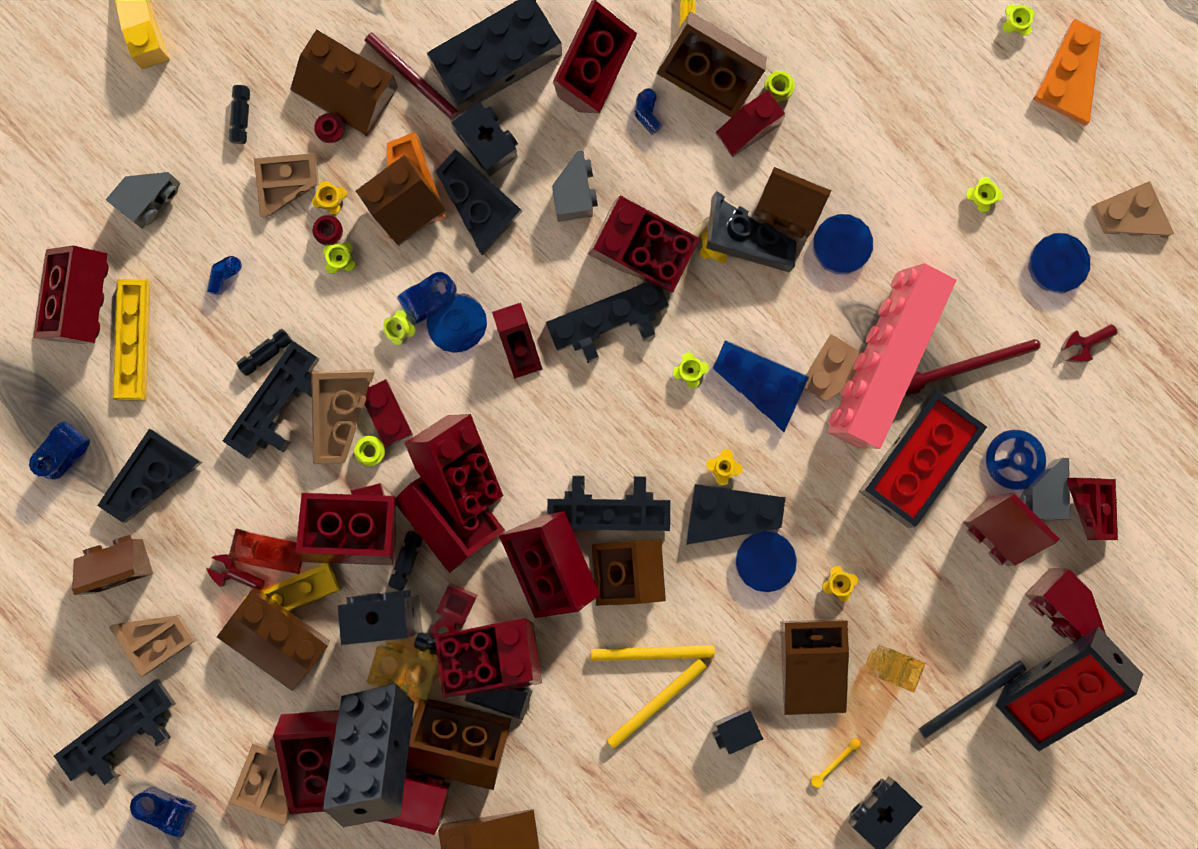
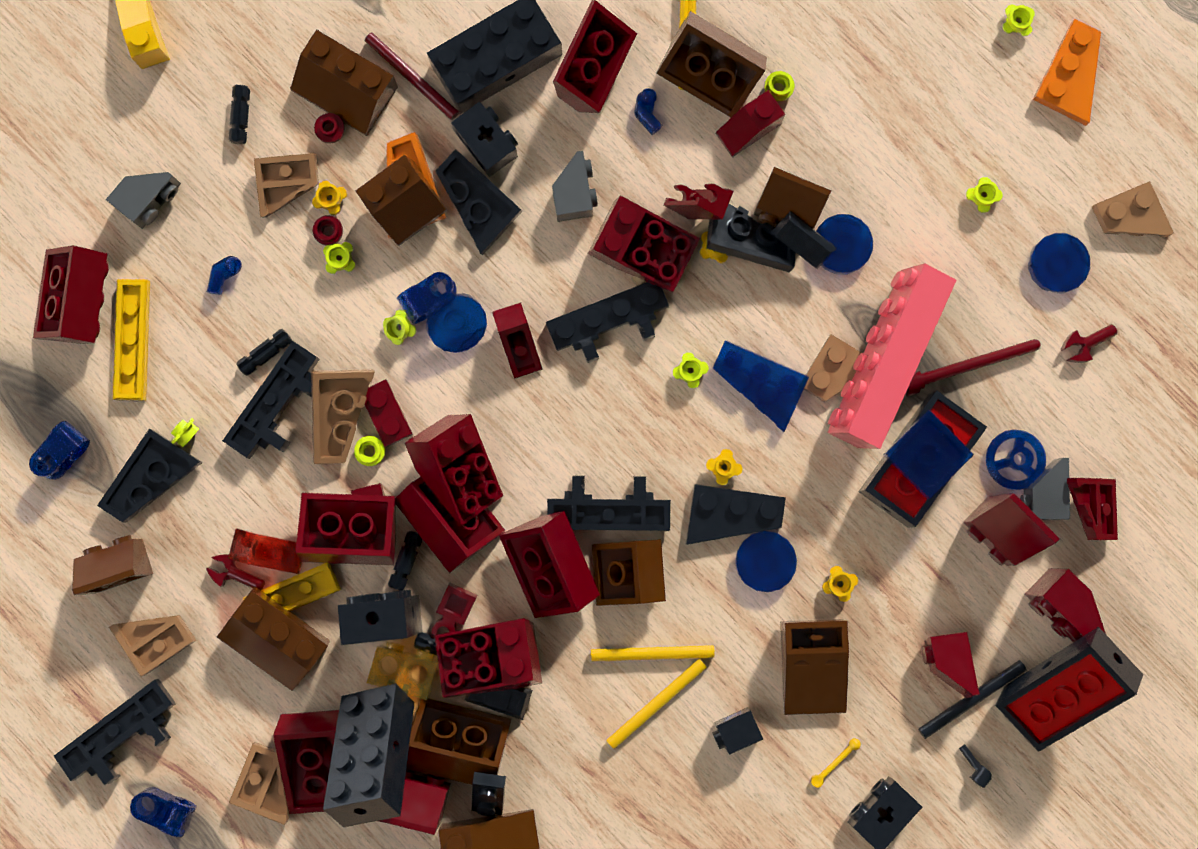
(184, 432): none -> neon yellow plate
(488, 794): none -> black plate
(701, 203): none -> dark red hinge
(803, 240): none -> black tile
(895, 667): clear yellow brick -> none
(928, 454): none -> clear blue plate
(952, 662): none -> dark red slope
(981, 775): none -> black hand

